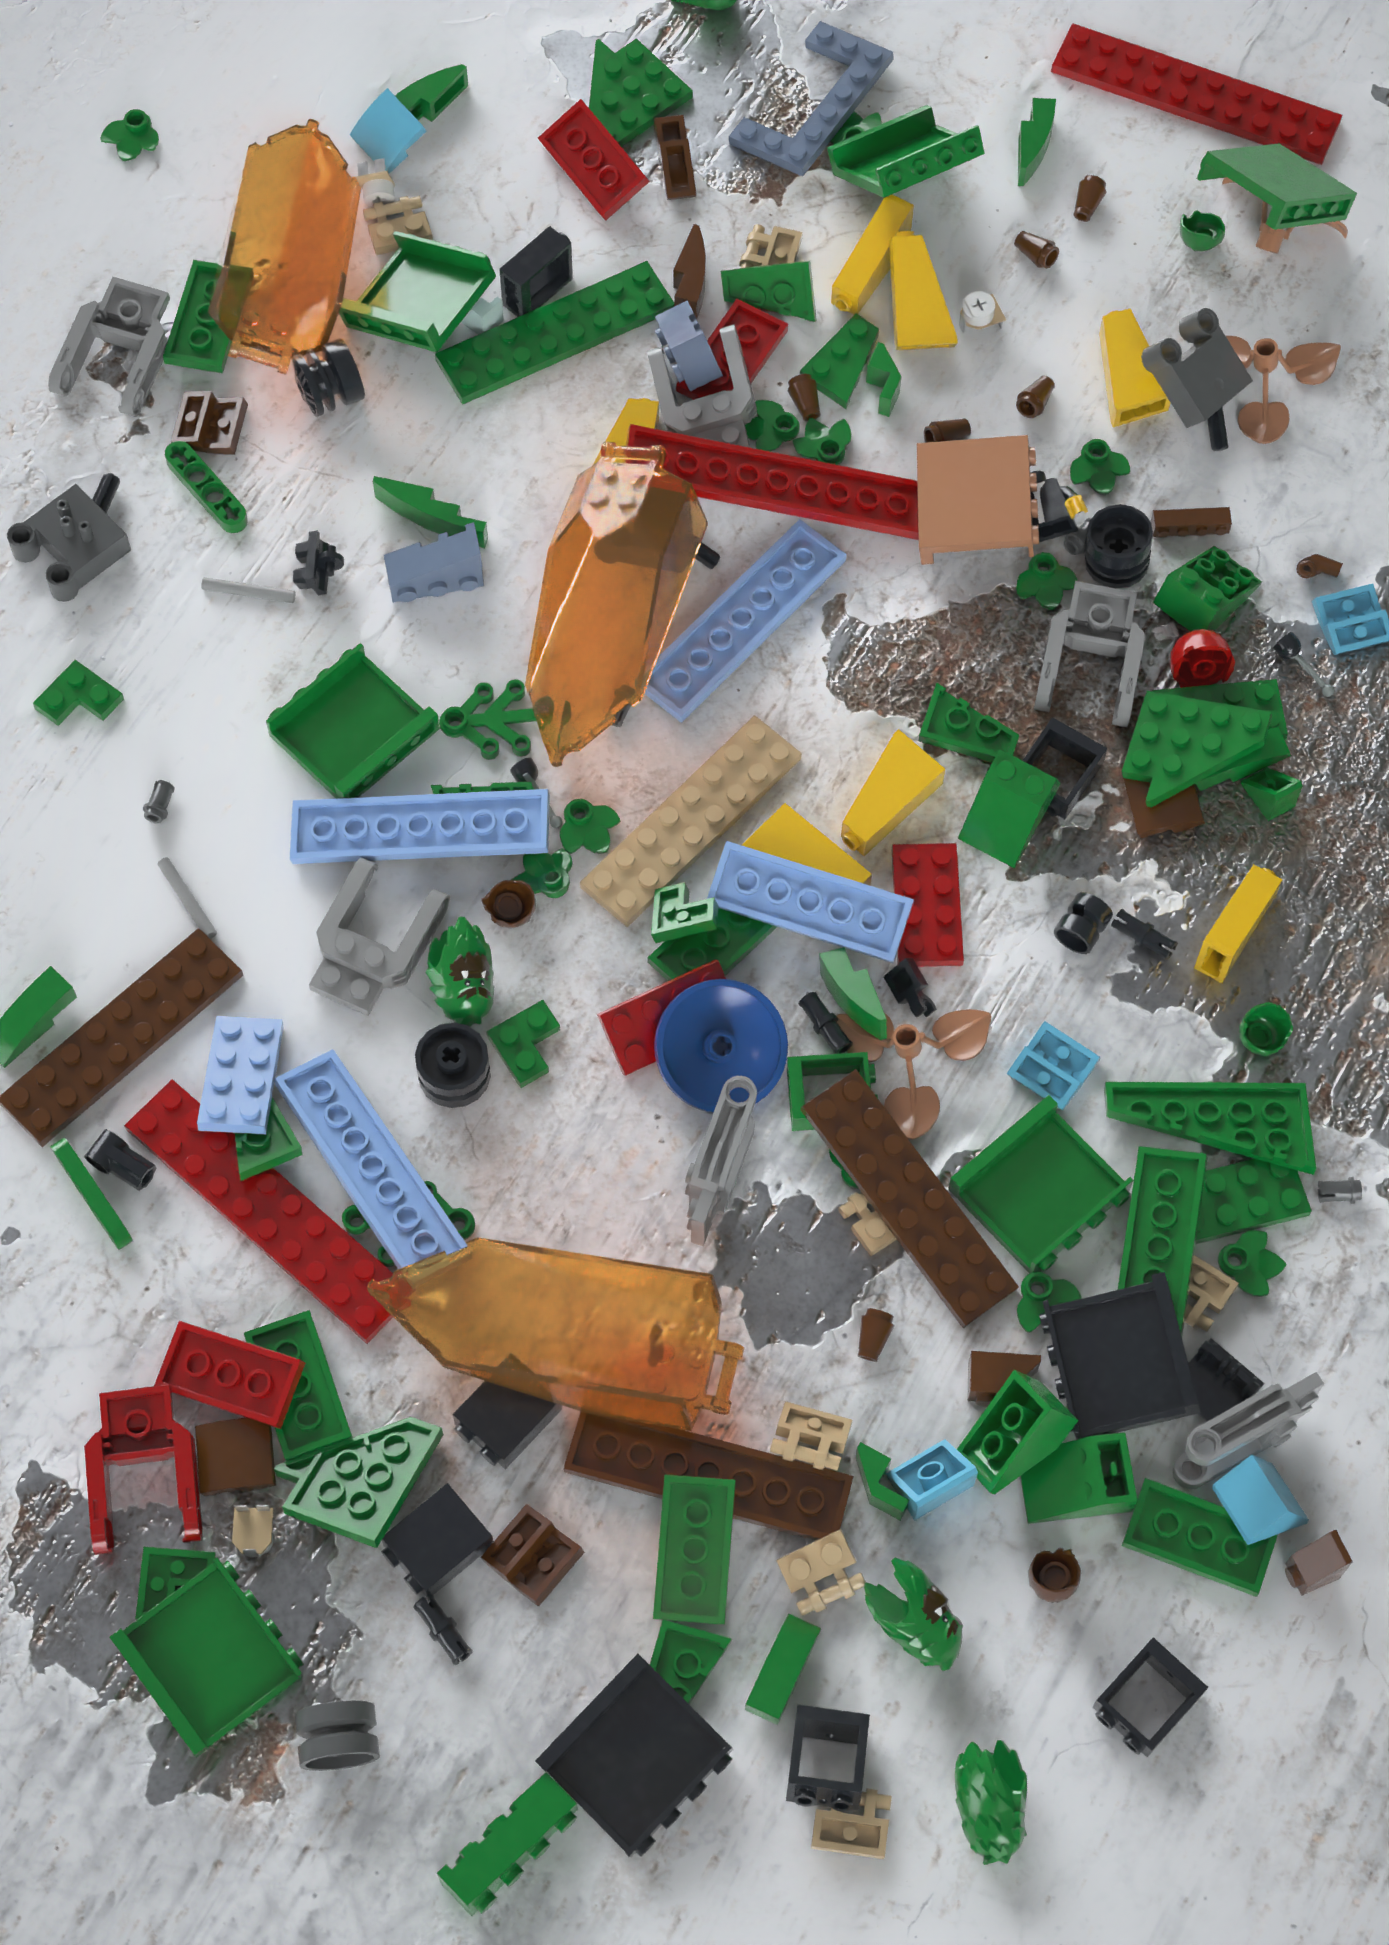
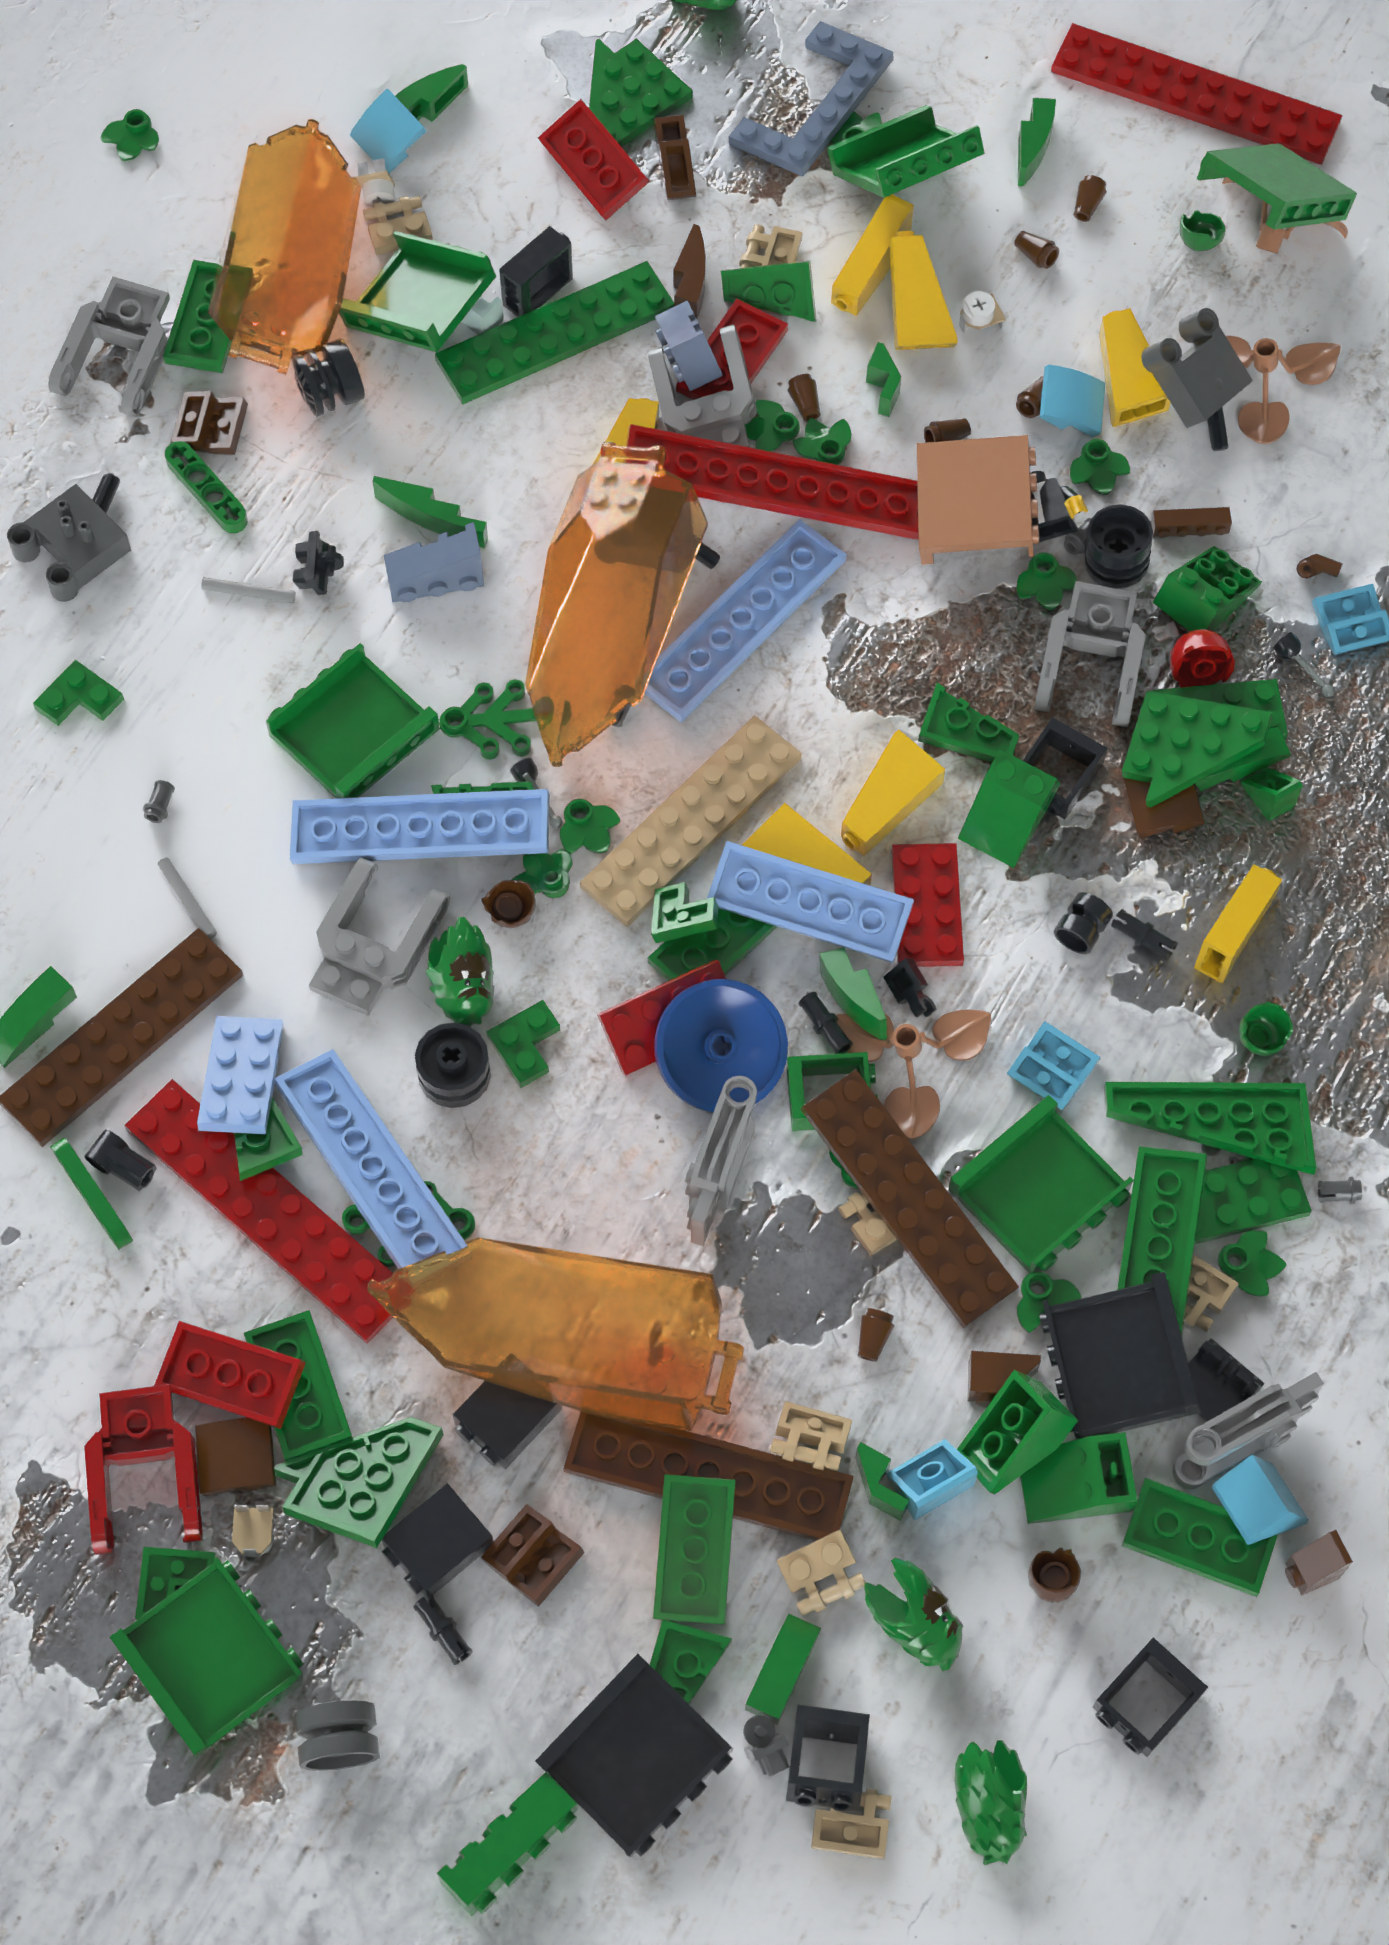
(765, 1745): none -> dark grey hips
(842, 359): green wing -> none
(1072, 399): none -> medium azure slope

